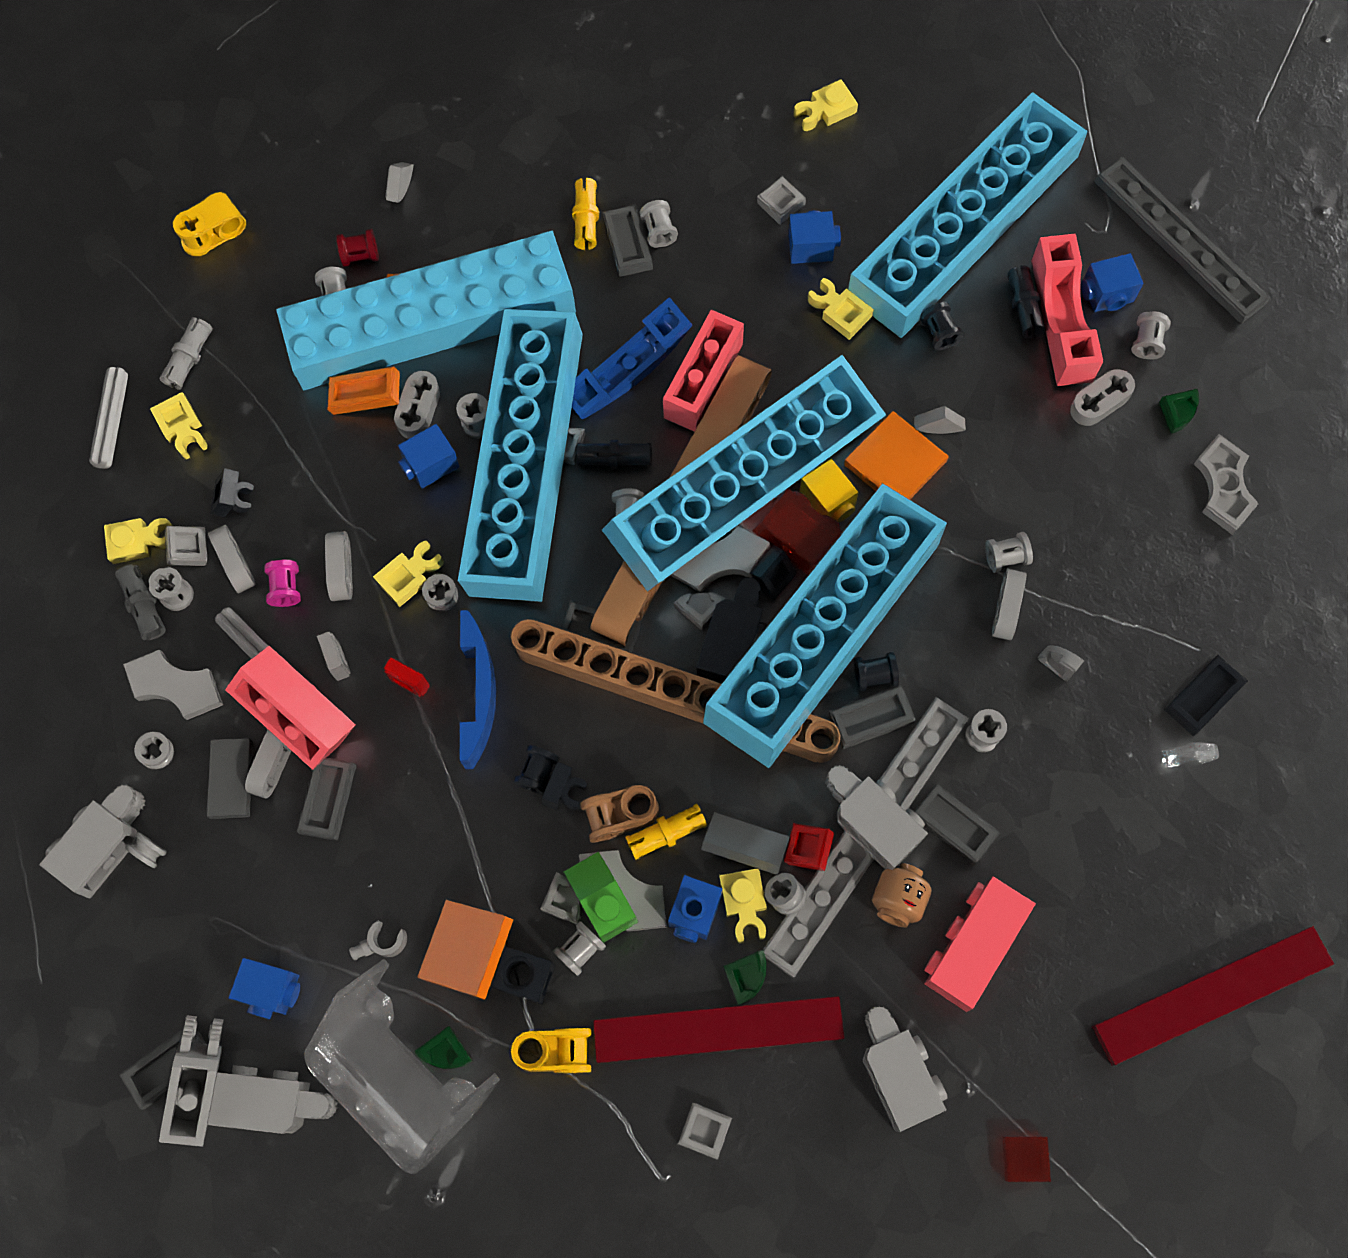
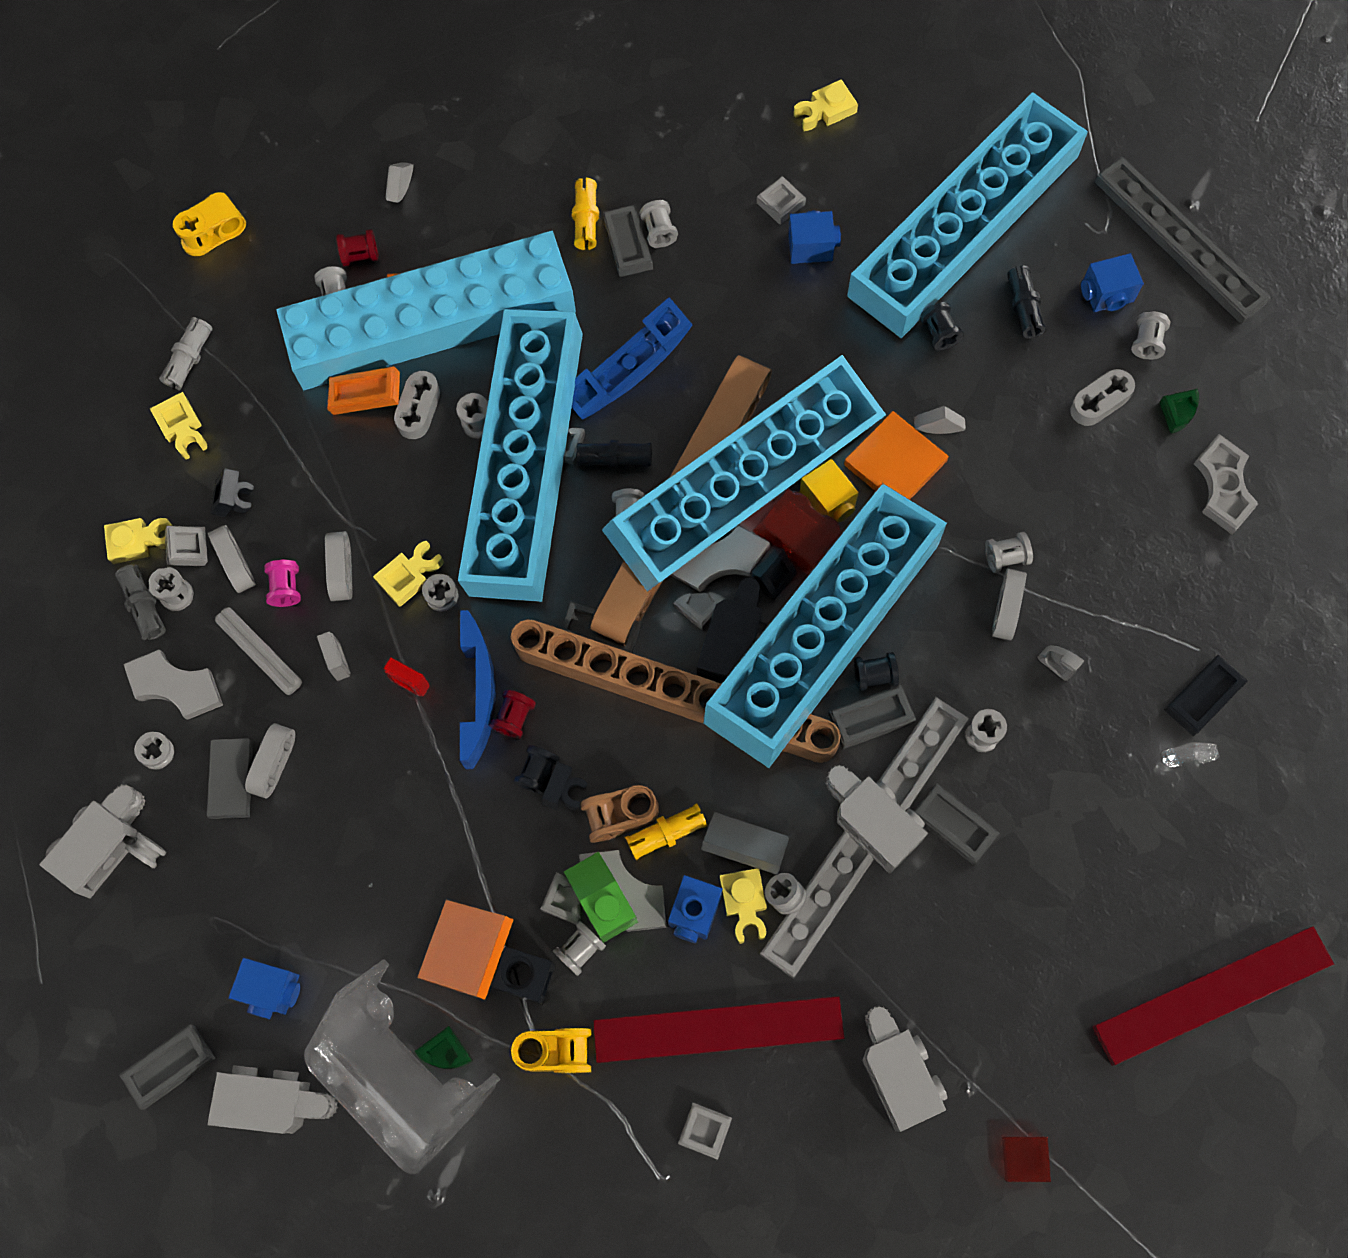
(108, 418): light grey axle -> none
(191, 1086): light grey hinge -> none
(290, 707): coral brick -> none
(326, 799): dark grey tile -> none
(371, 945): light grey piece -> none
(427, 456): blue brick -> none
(512, 714): none -> dark red bush
(703, 370): coral brick -> none
(747, 976): dark green tile -> none
(809, 847): red tile -> none
(842, 311): light yellow plate -> none
(901, 895): medium nougat head -> none
(978, 943): coral brick -> none
(1071, 342): coral arch -> none

